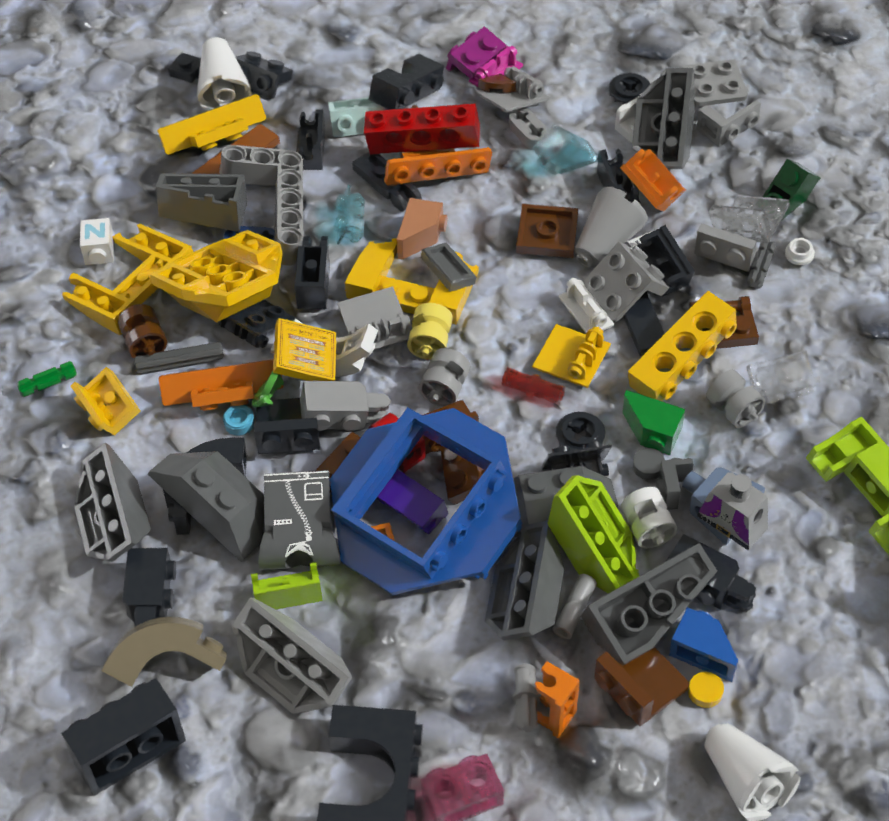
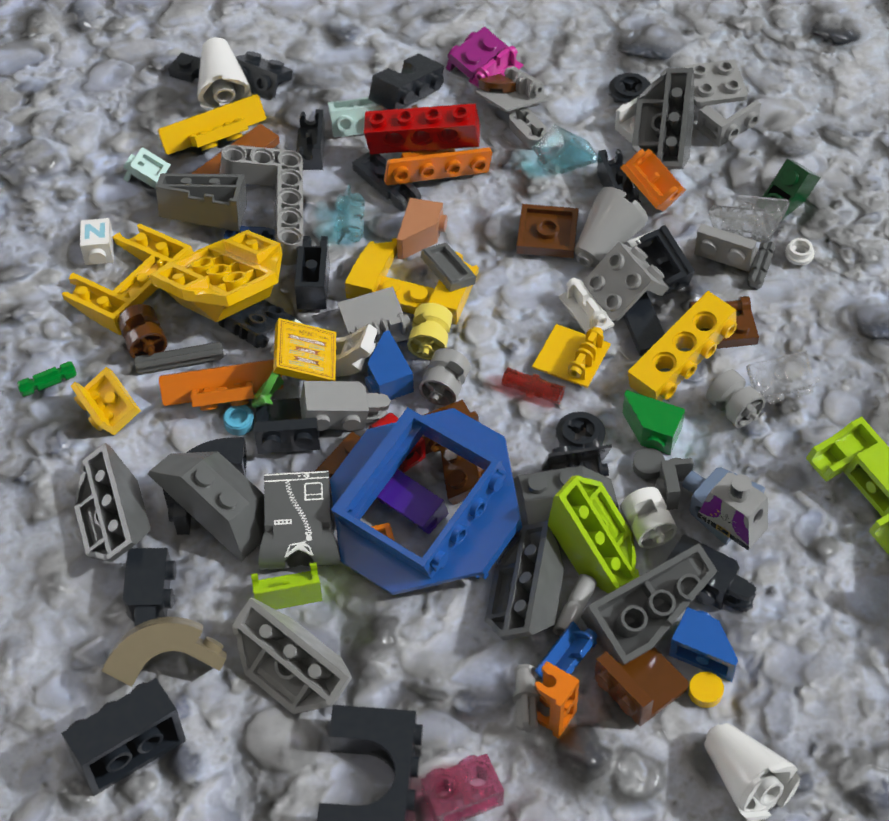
(145, 167): none -> light aqua bracket
(389, 370): none -> blue slope
(569, 649): none -> blue hinge

